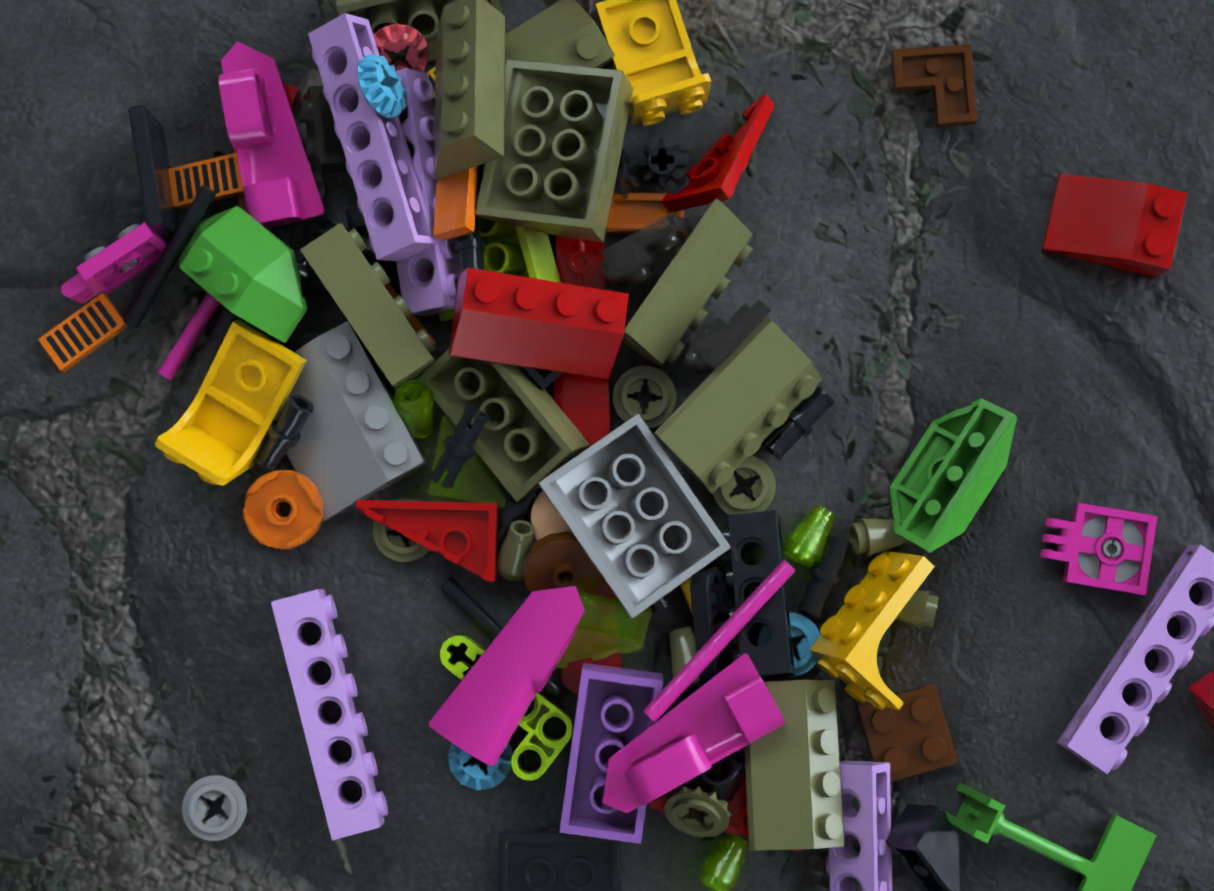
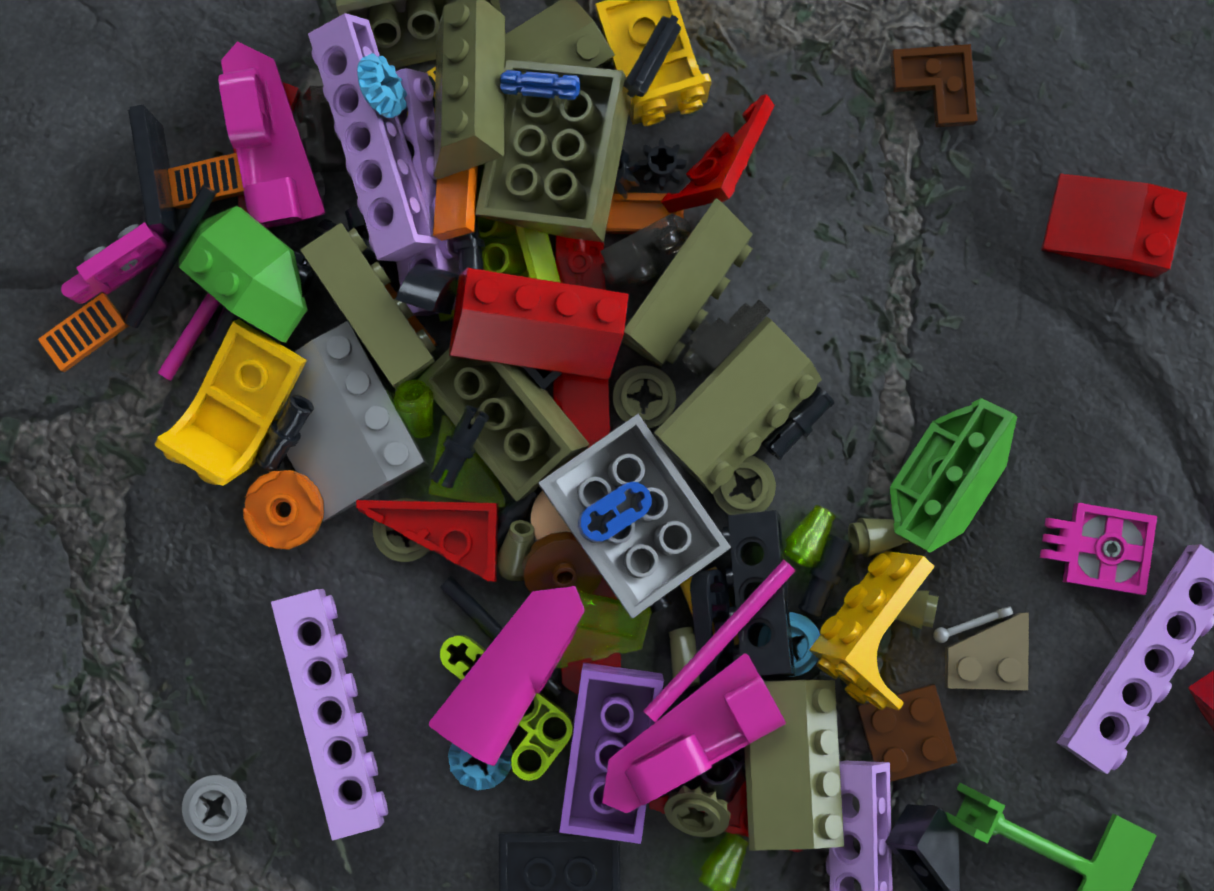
(399, 37): coral gear -> none
(429, 289): none -> black brick
(540, 84): none -> blue axle
(619, 520): none -> blue beam
(652, 56): none -> black axle
(941, 634): none -> light grey hinge
(991, 658): none -> dark tan wing

